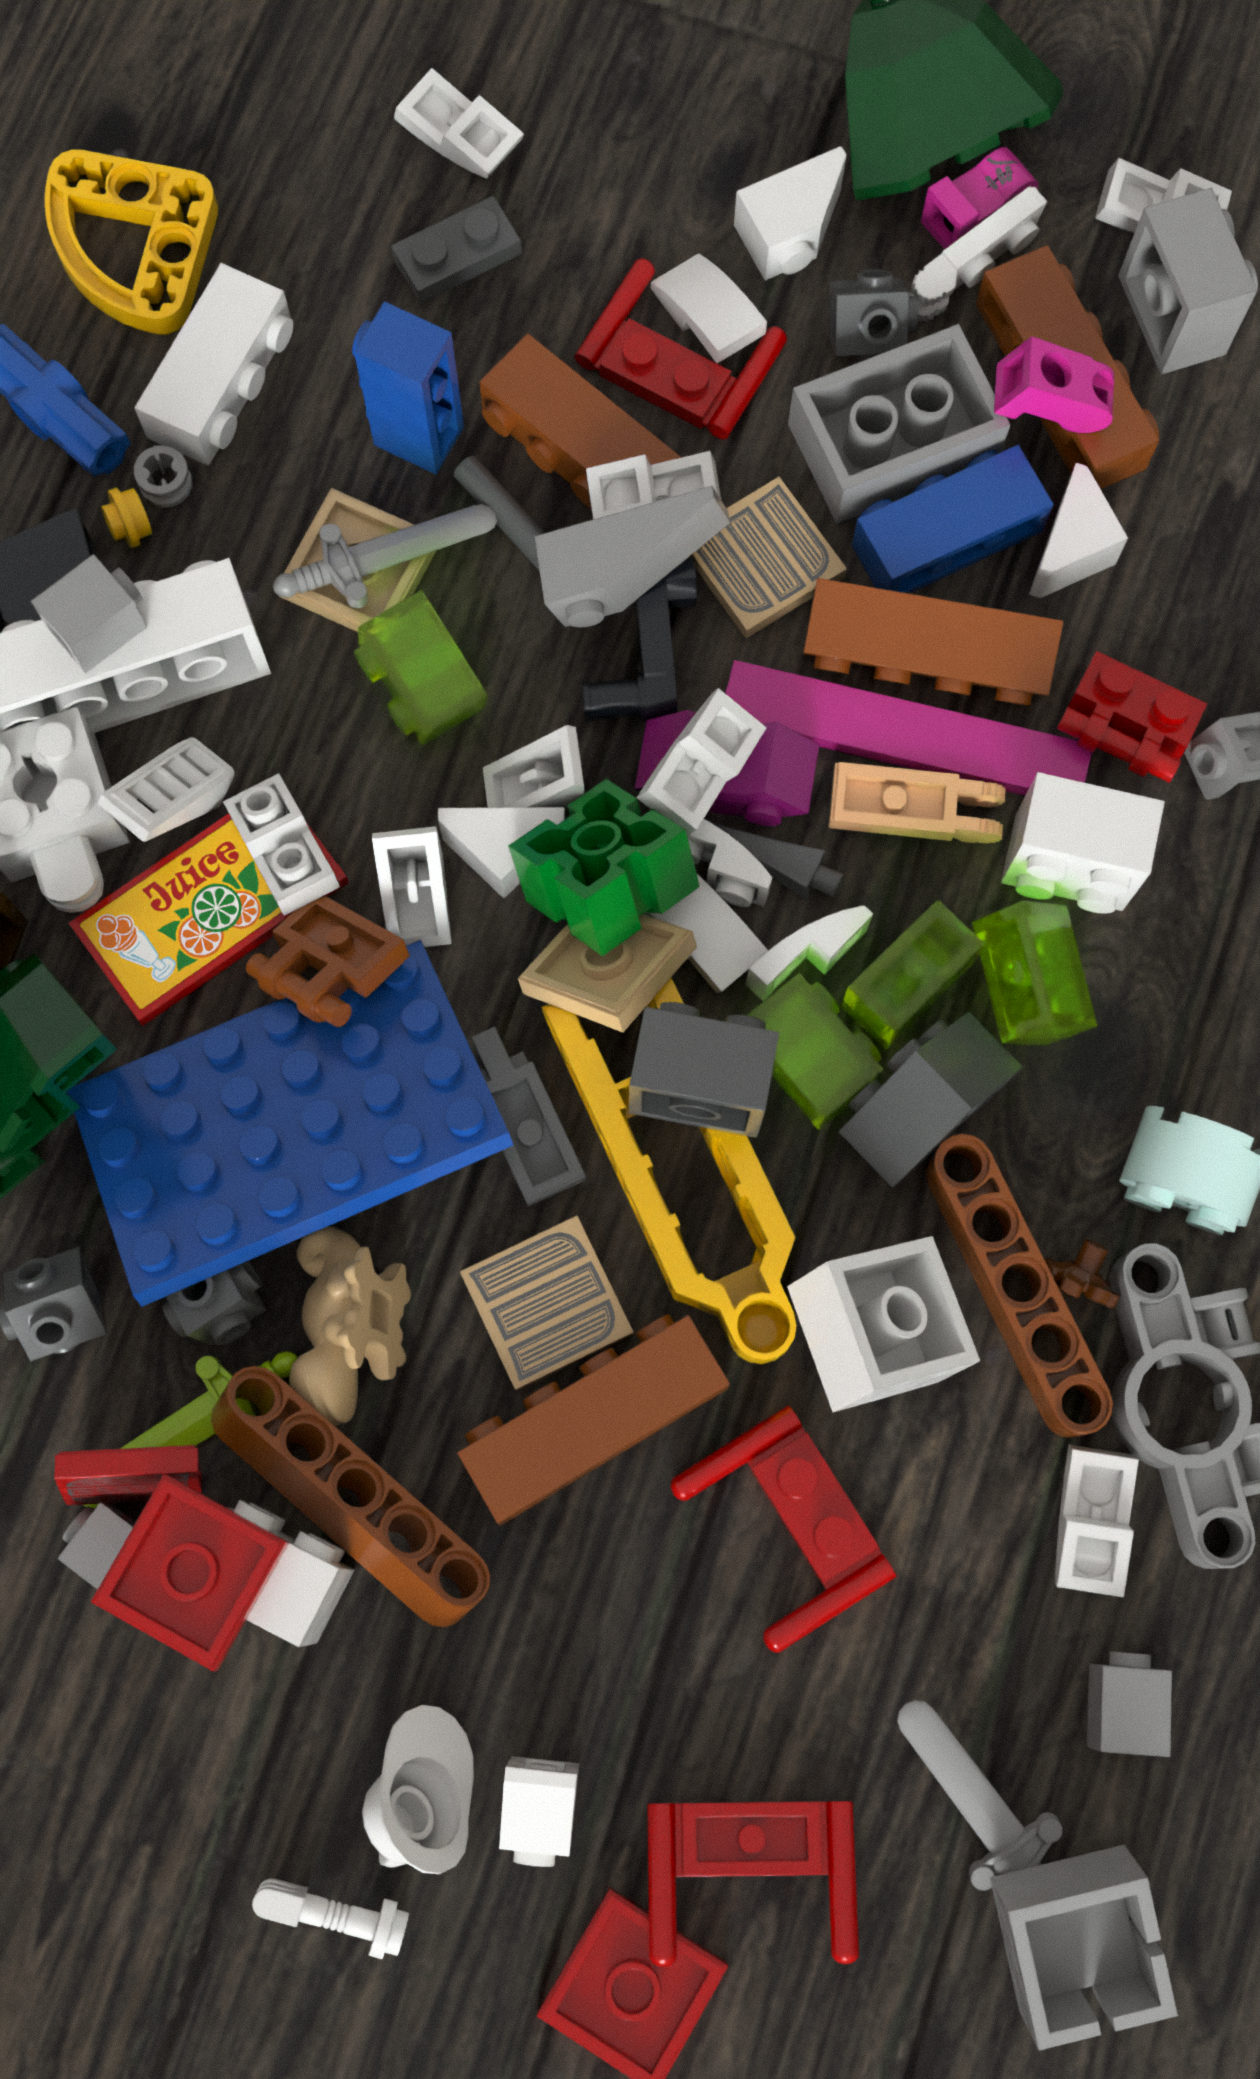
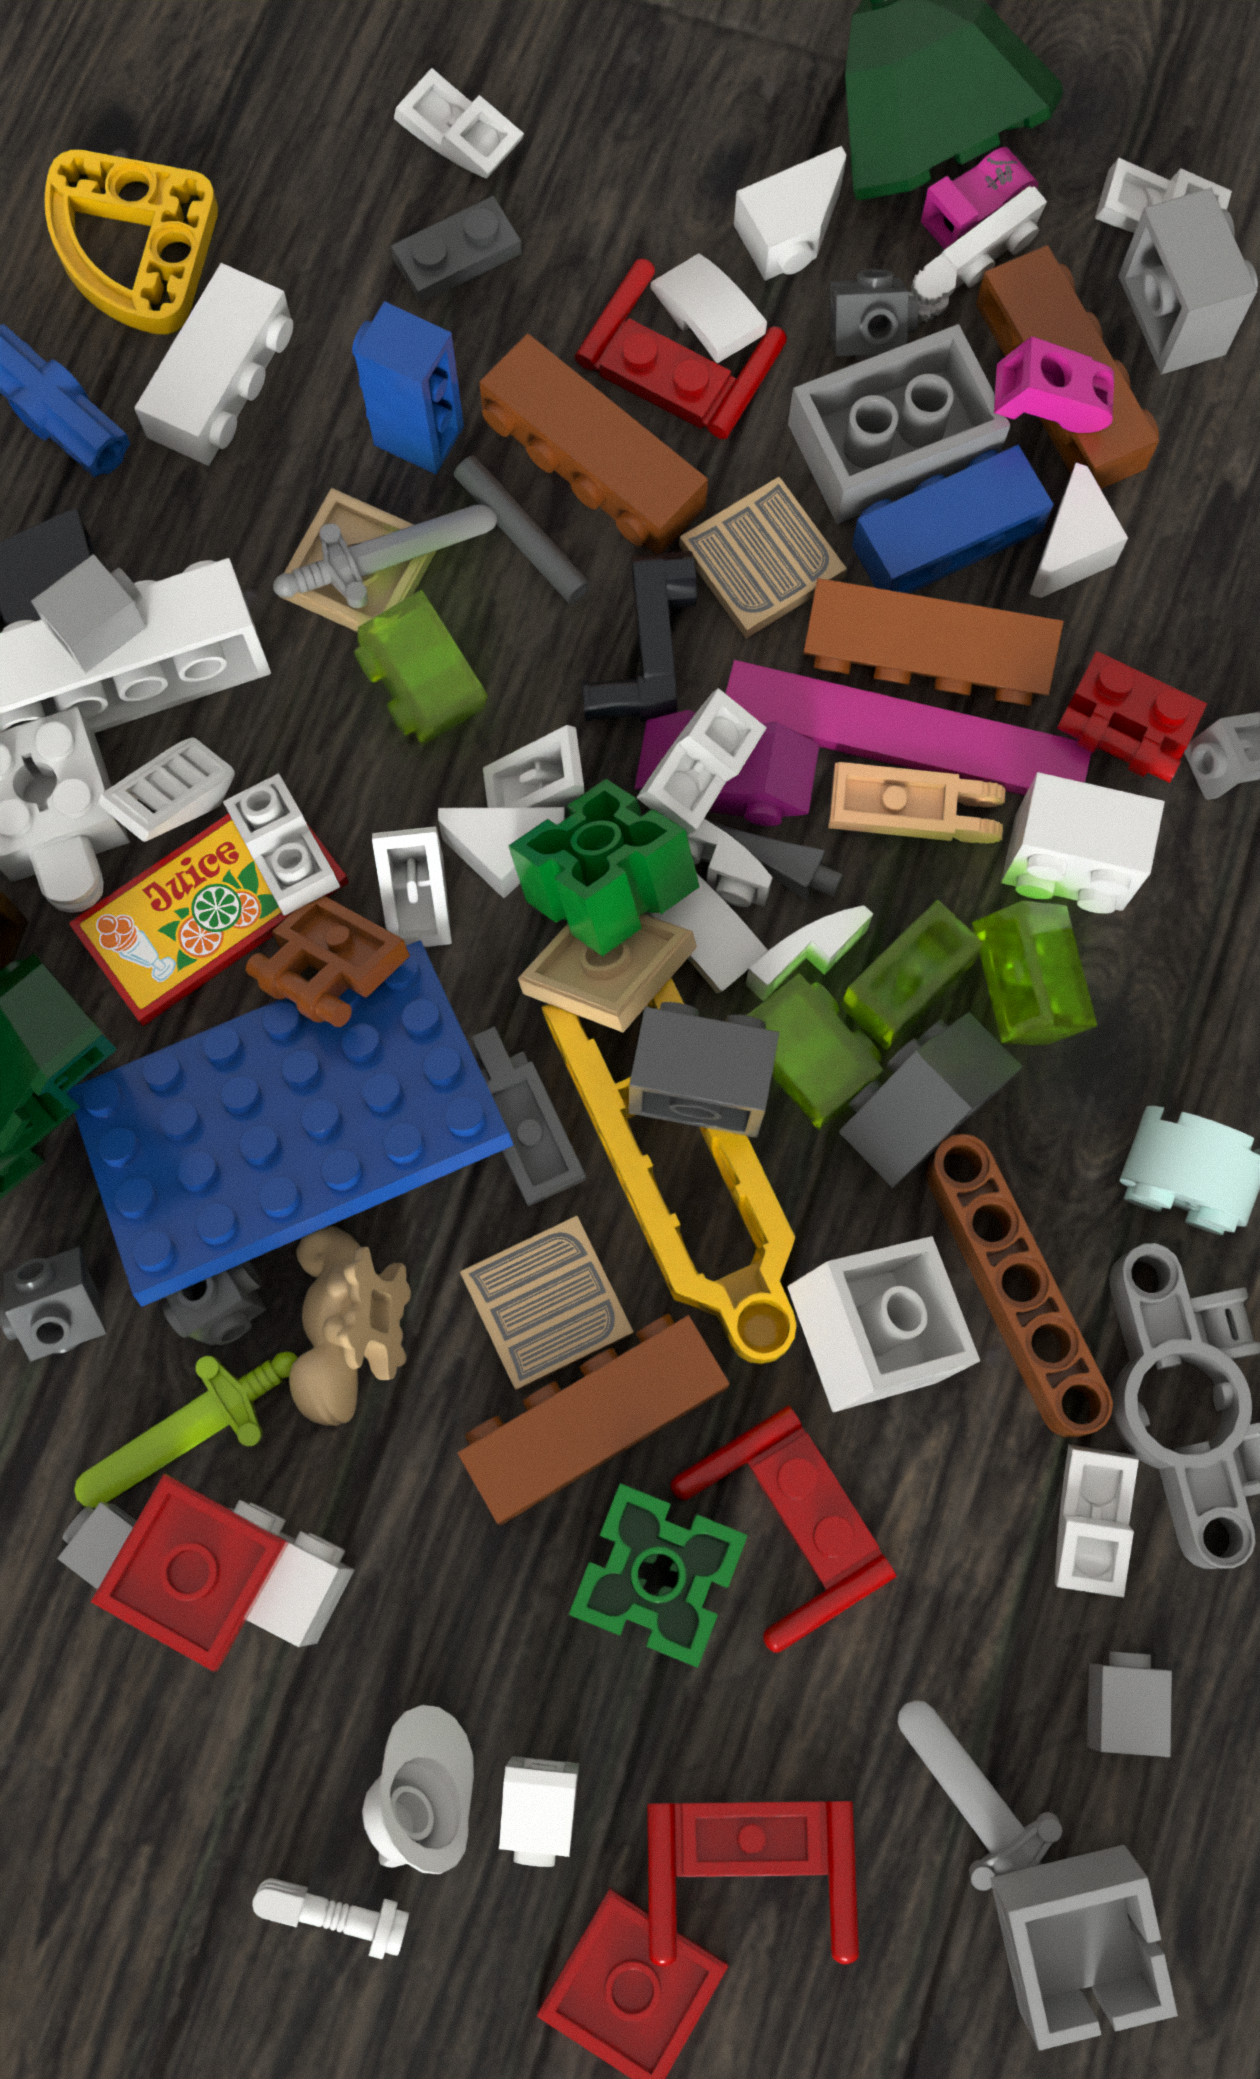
(123, 1473): red tile -> none
(126, 516): yellow plate -> none
(160, 458): light grey bush -> none
(383, 1501): dark orange beam -> none
(620, 556): light grey slope -> none
(637, 482): white slope -> none
(675, 1615): none -> green brick
(1084, 1275): reddish brown plant -> none

